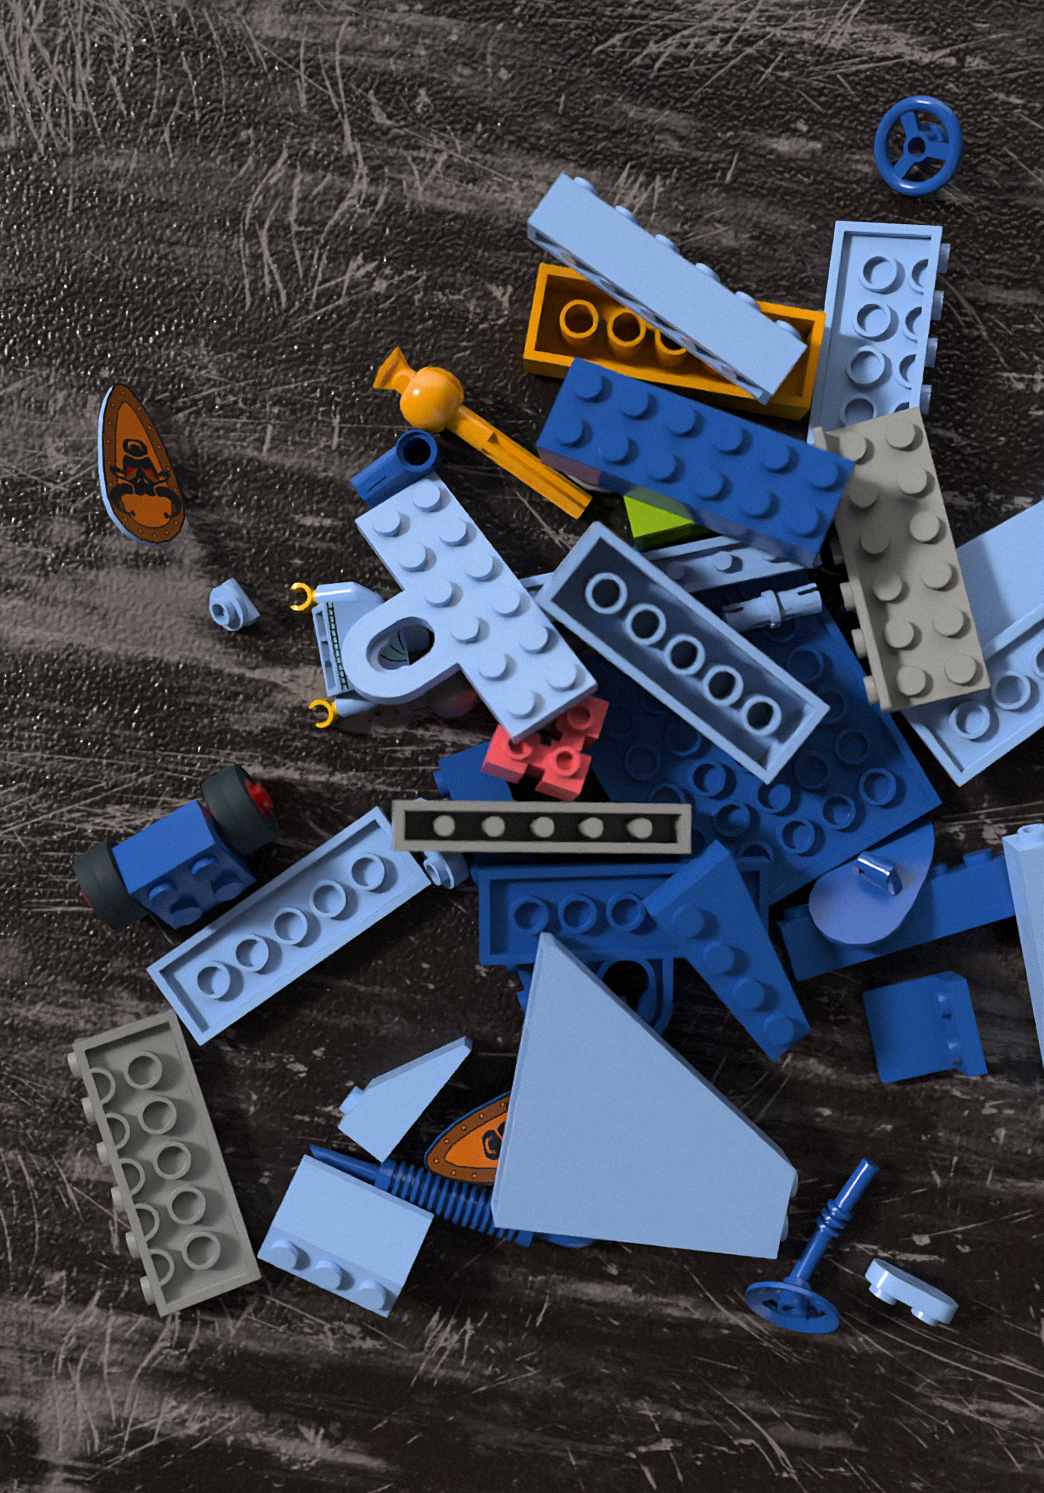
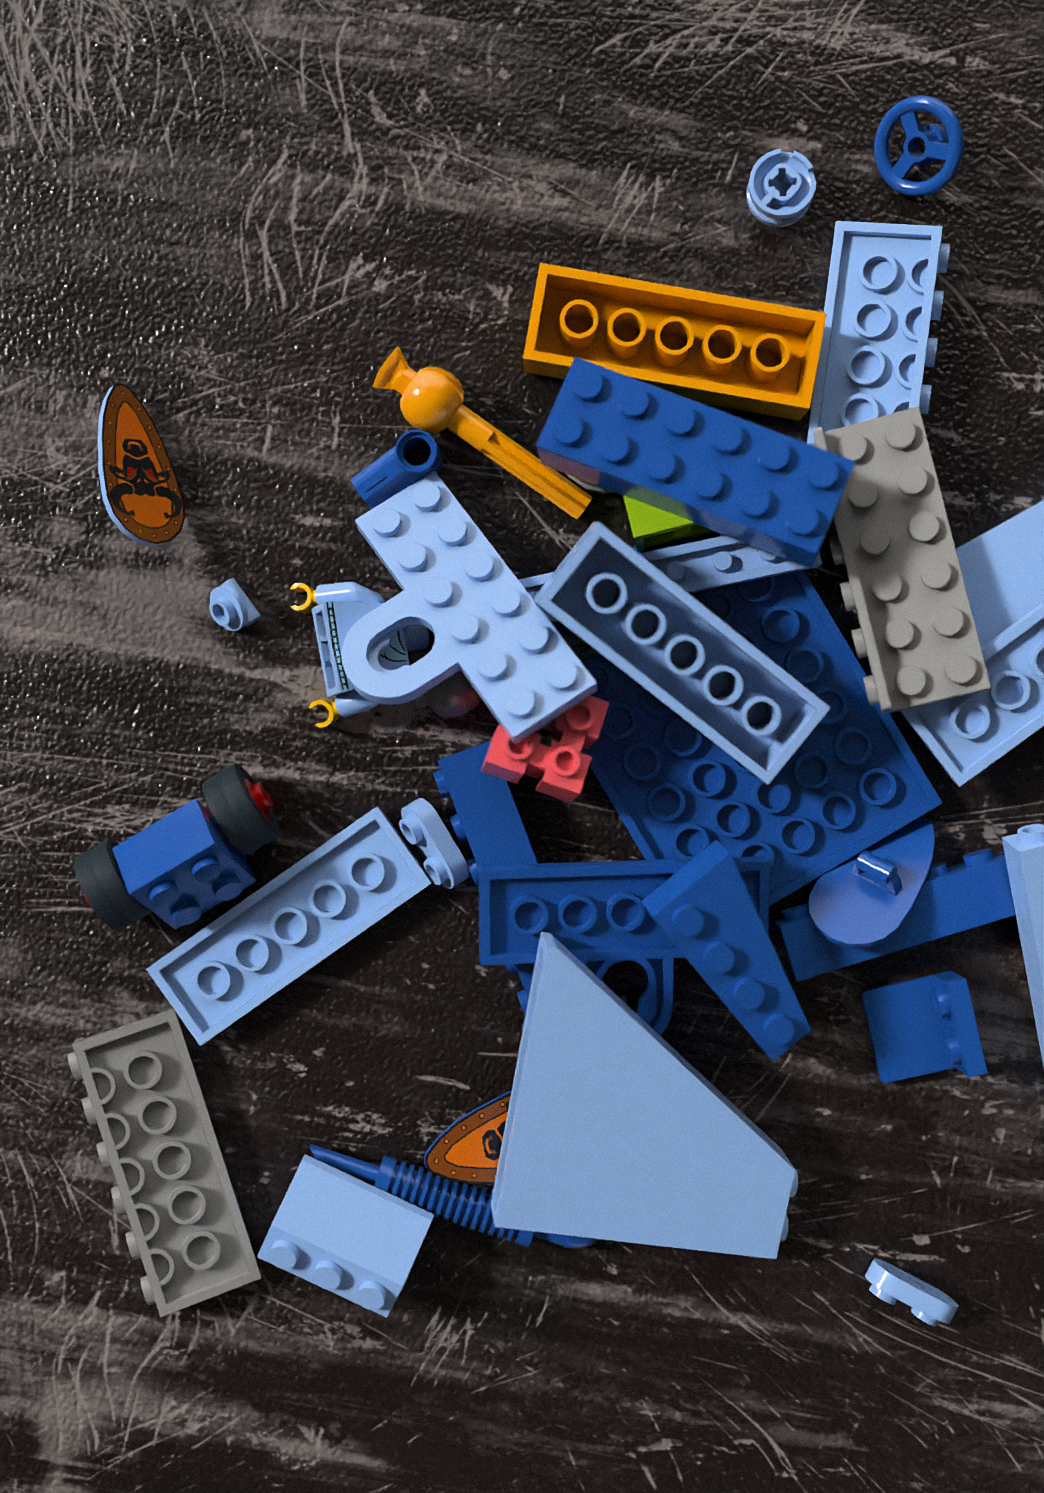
(396, 1099): light blue slope -> none
(540, 827): light grey brick -> none
(664, 287): light blue brick -> none
(772, 608): light blue pin -> none
(780, 188): none -> light blue wheel
(795, 1291): blue dish -> none

